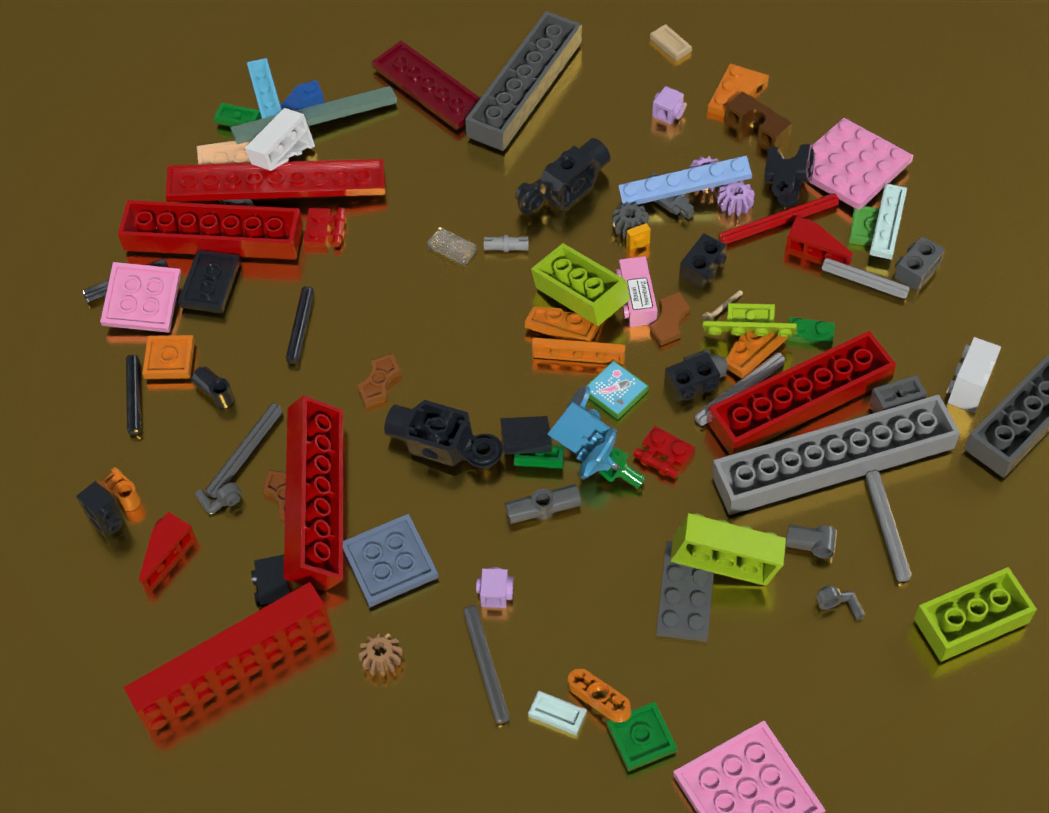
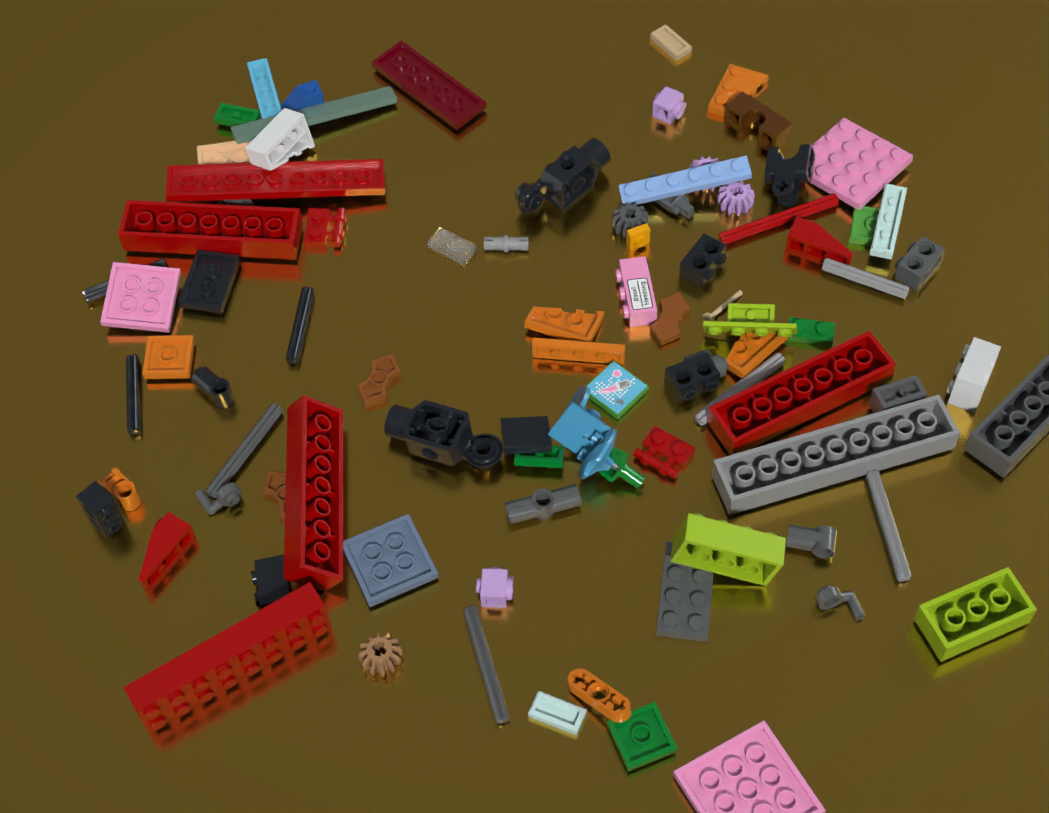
(523, 81): dark grey brick -> none
(580, 284): lime brick -> none

